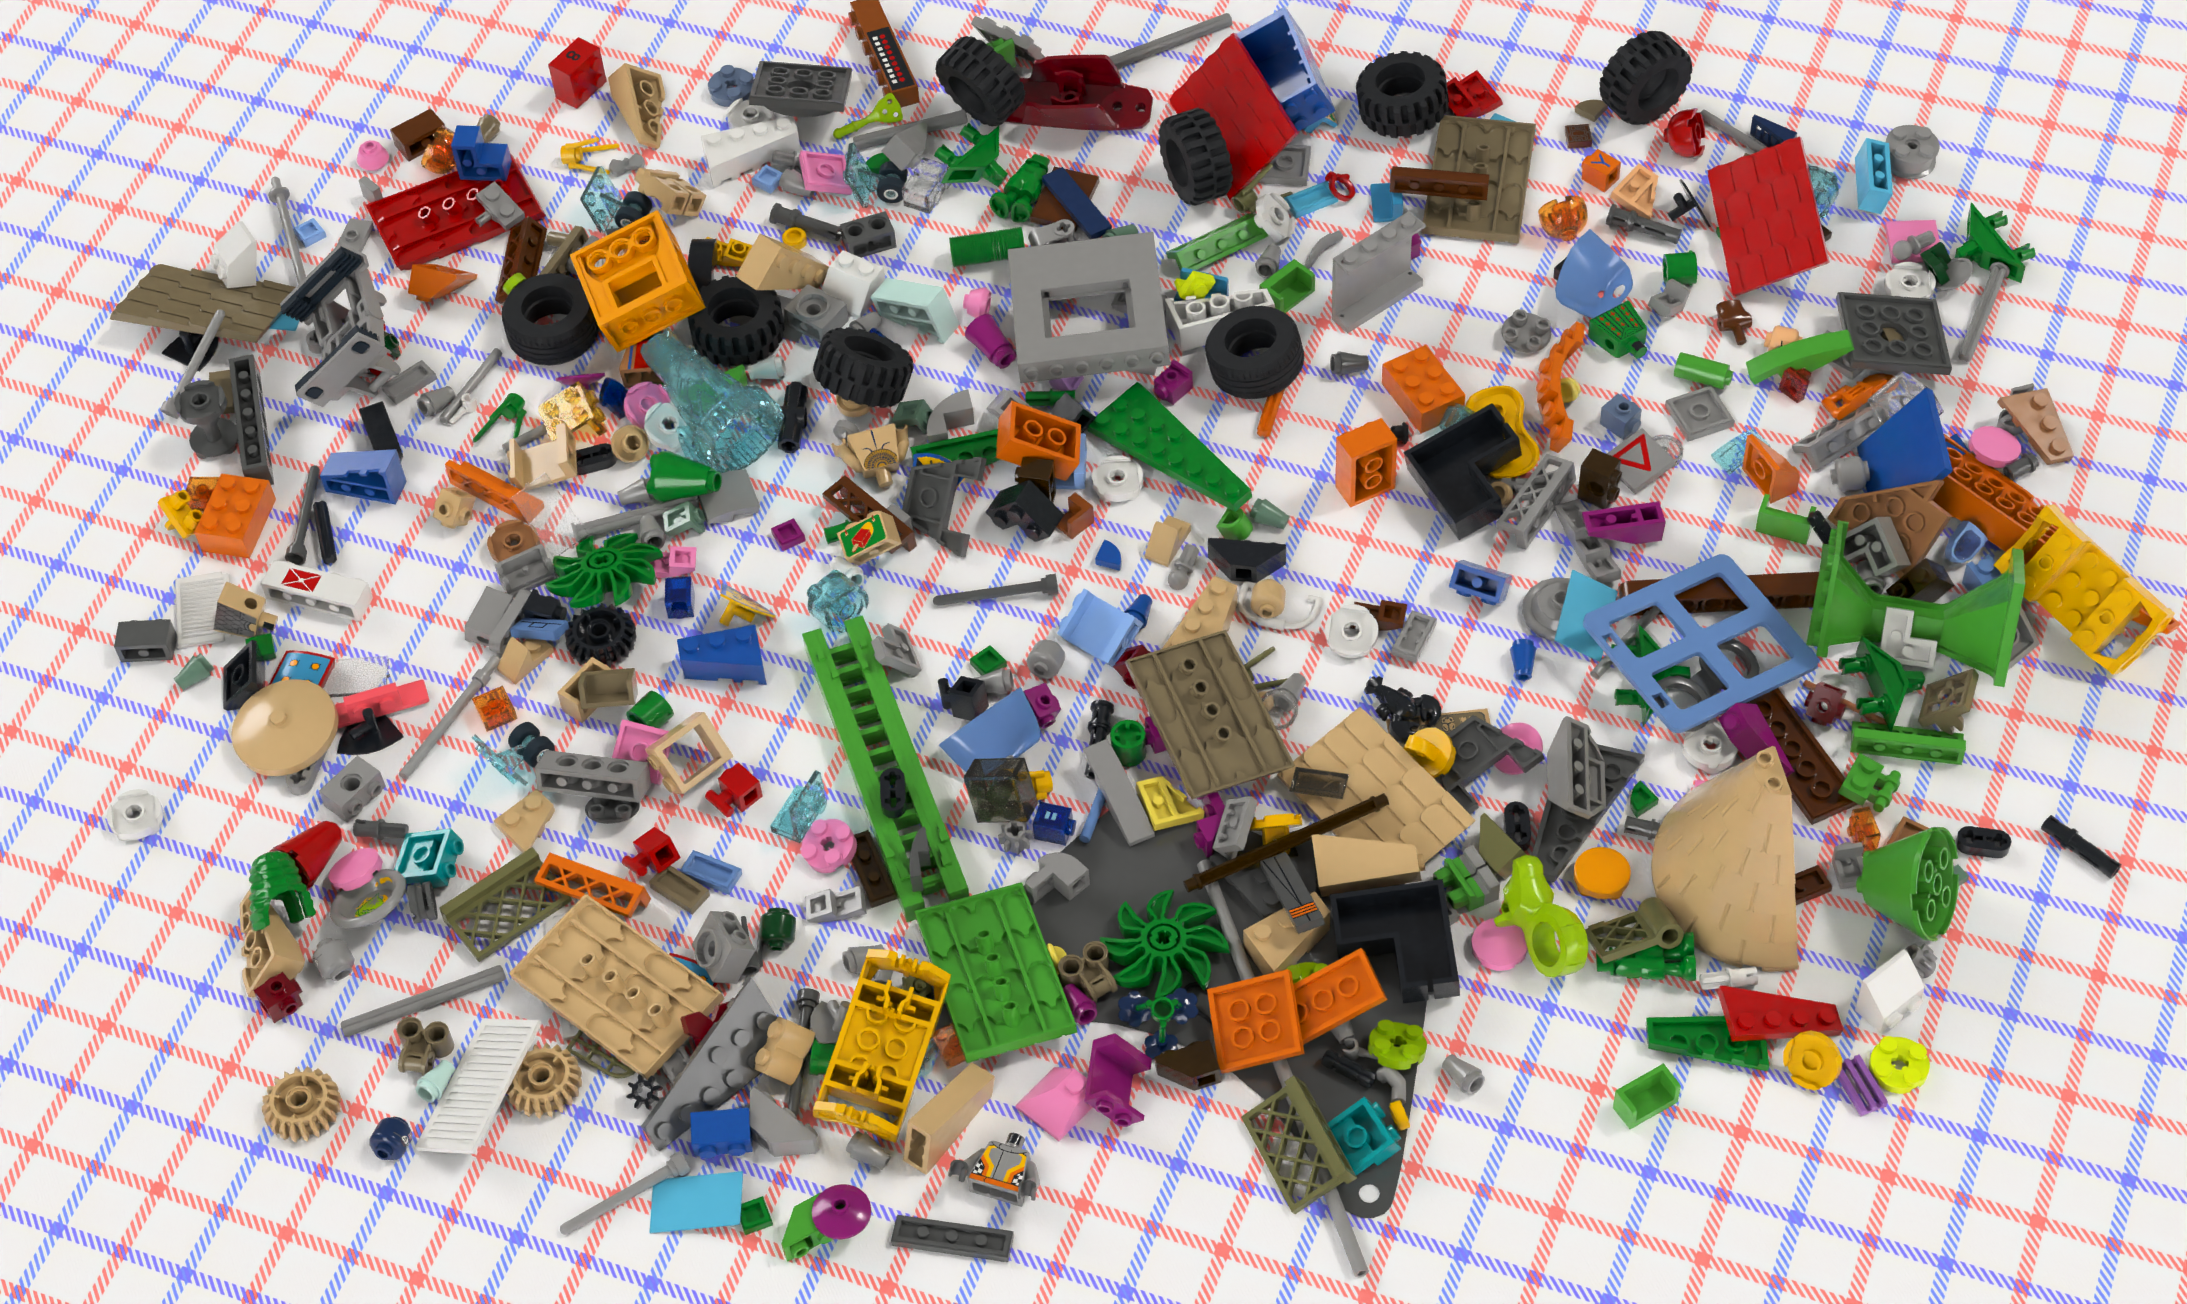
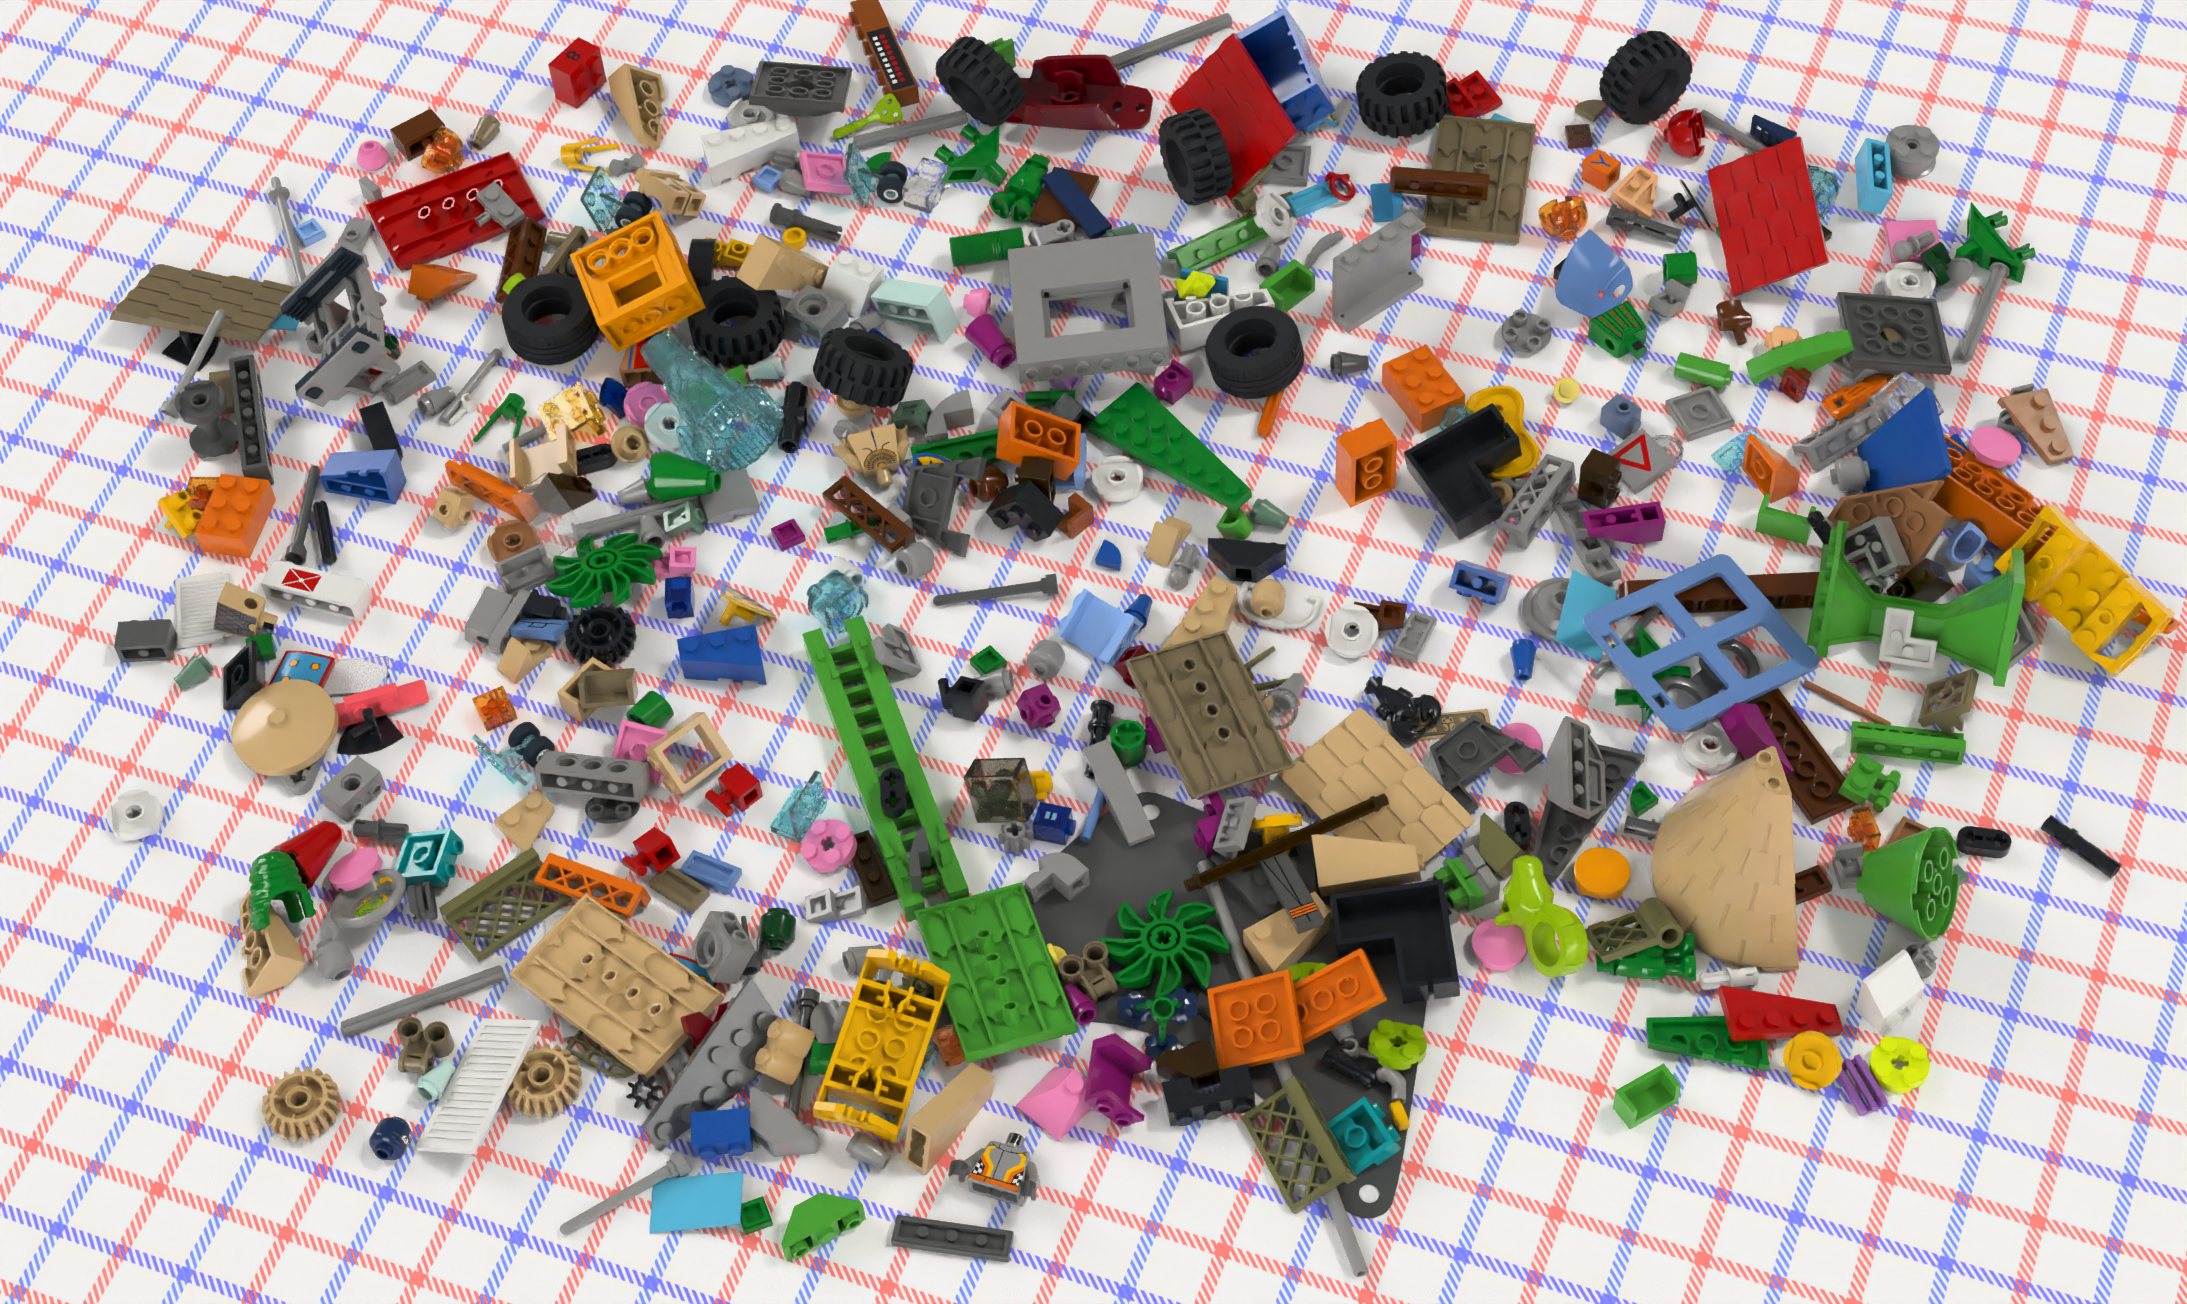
(236, 257): white slope -> none
(279, 996): dark red brick -> none
(479, 159): blue brick -> none
(480, 680): light grey bar -> none
(573, 489): none -> dark brown slope
(584, 379): magenta dish -> none
(844, 1222): magenta dish -> none
(868, 235): dark grey brick -> none
(869, 537): brick -> none
(907, 146): light grey slope -> none
(914, 560): none -> light grey head
(991, 484): none -> reddish brown head
(996, 733): medium blue piece -> none
(1023, 44): light grey plate -> none
(1165, 804): light yellow wing -> none
(1187, 1105): none -> black arch
(1319, 783): clear smoke tile -> none
(1401, 432): black piece -> none
(1431, 750): yellow tile -> none
(1465, 1075): light grey cone -> none
(1549, 387): orange piece -> none
(1832, 697): dark red brick -> none
(1886, 679): green connector -> none
(2025, 464): dark grey pin -> none

